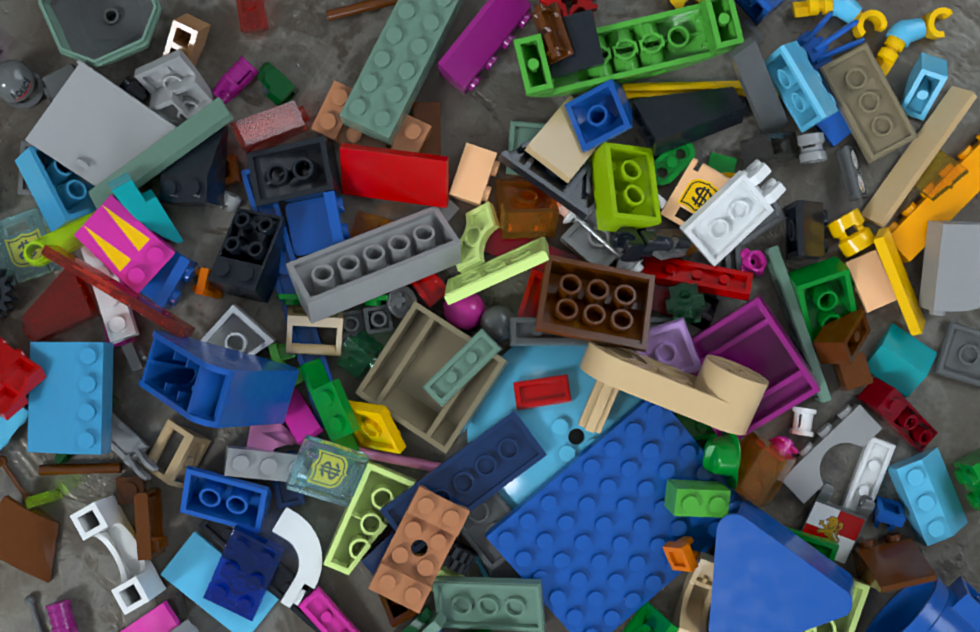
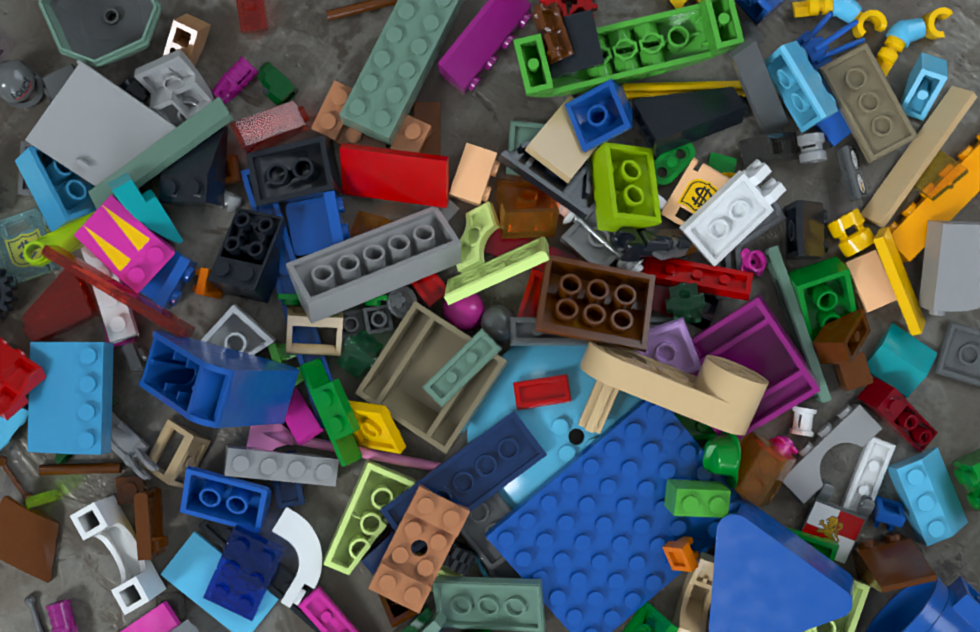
(331, 471): clear light blue container -> none

